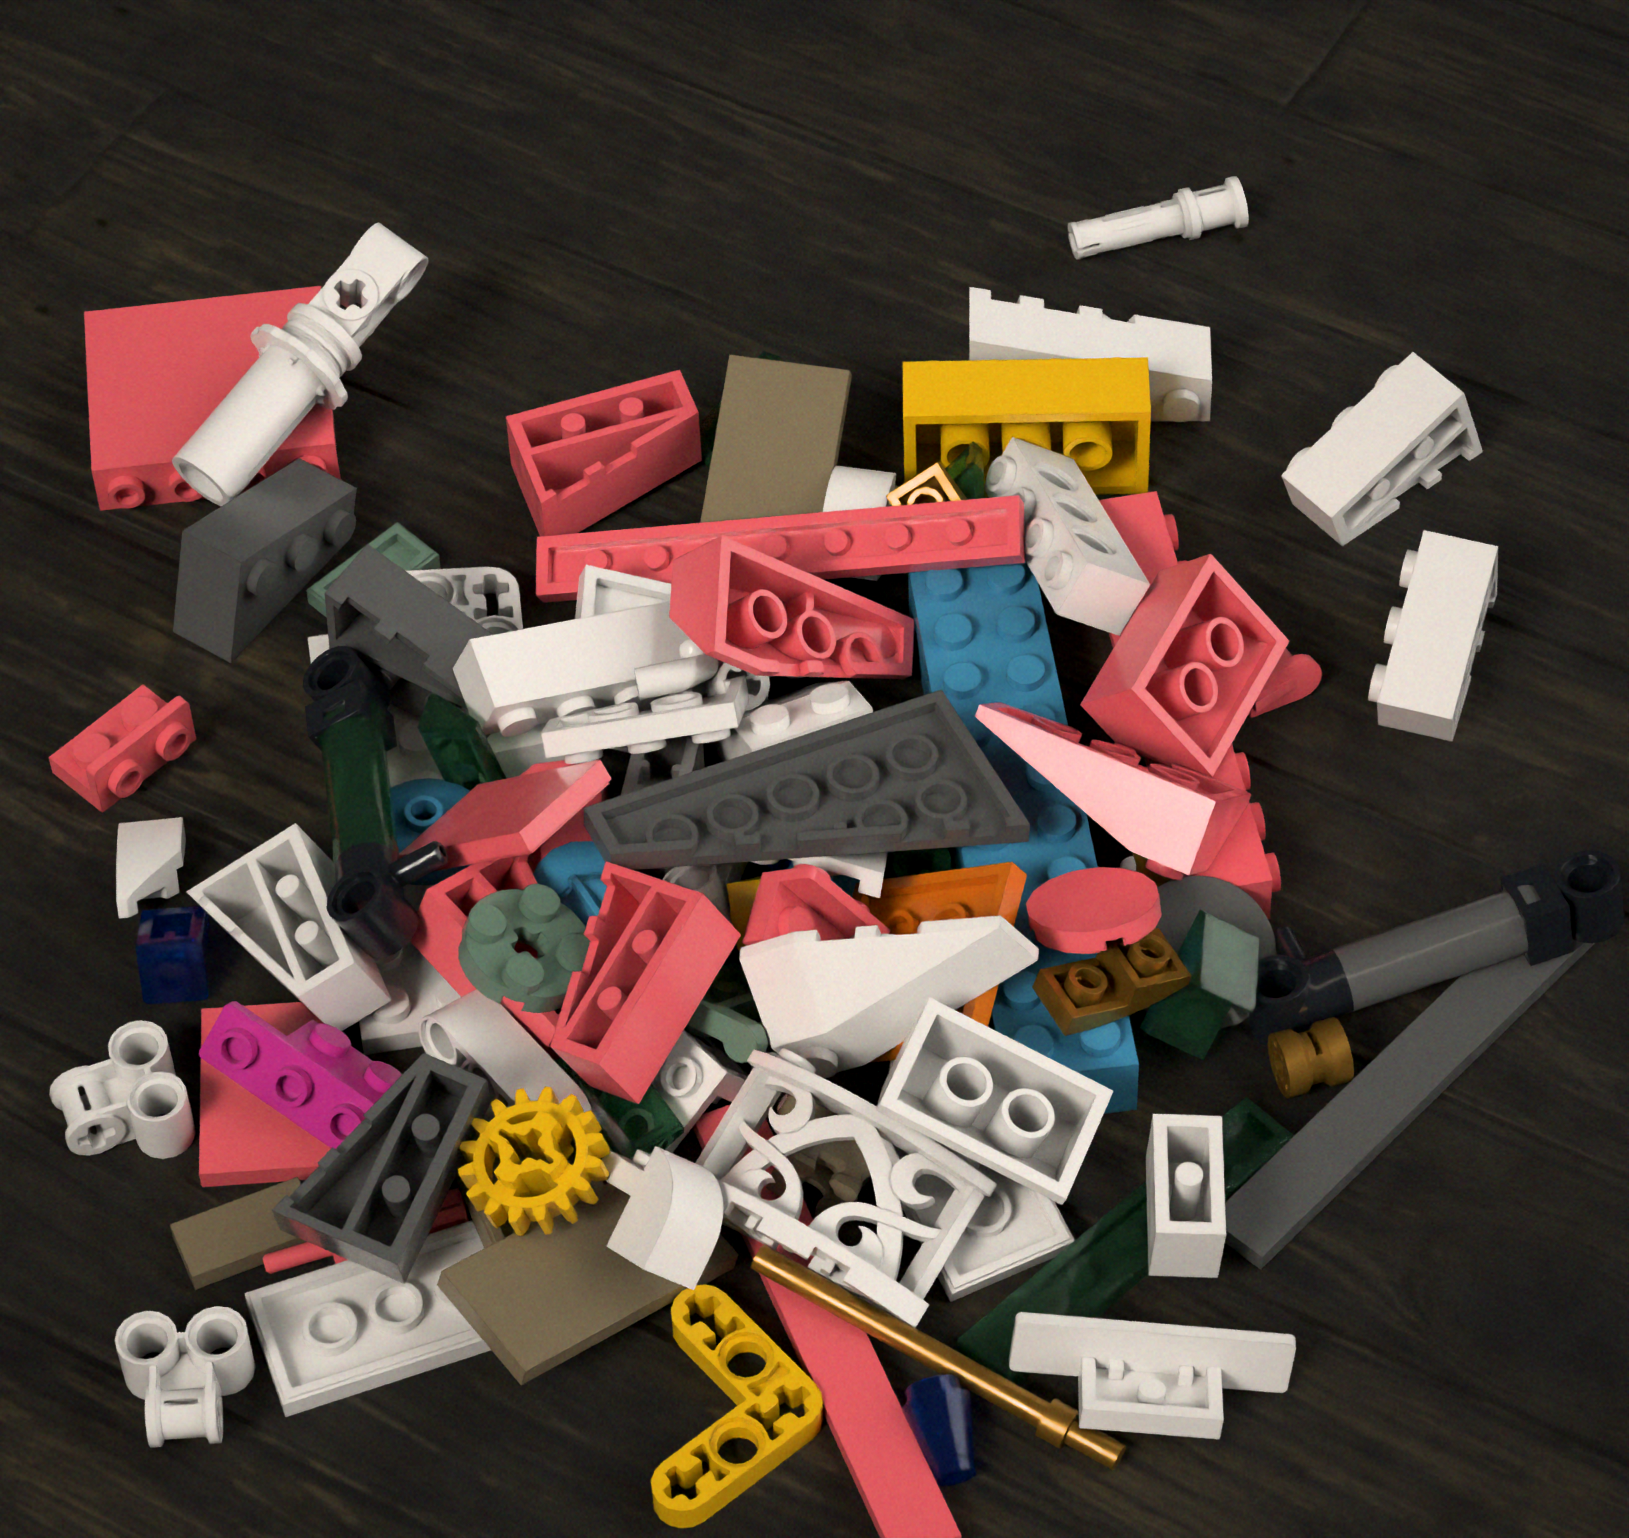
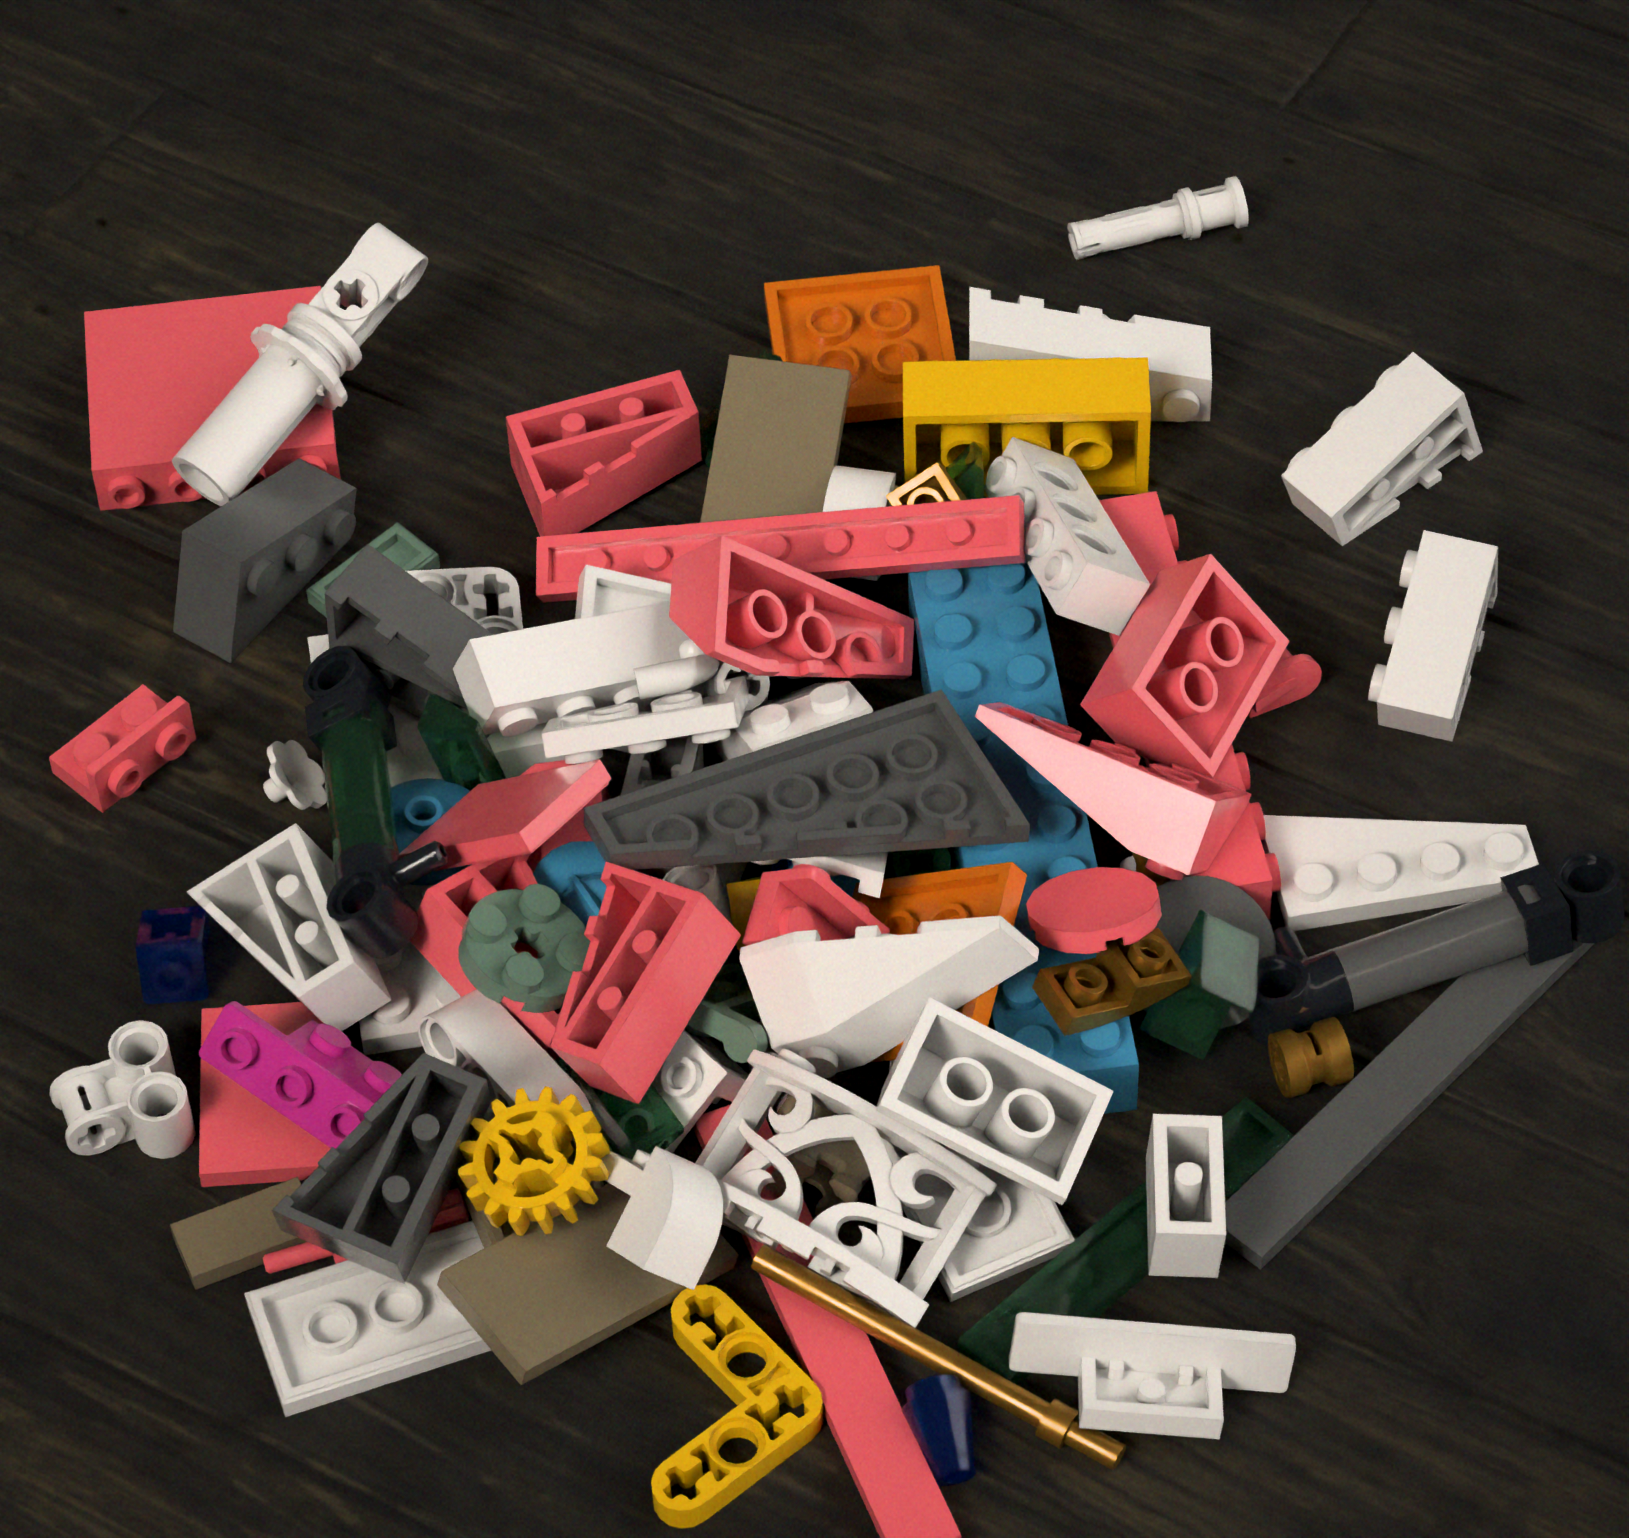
(148, 861): white slope -> none
(185, 1381): white piece -> none
(294, 776): none -> white plant
(865, 327): none -> orange plate
(1383, 868): none -> white wing

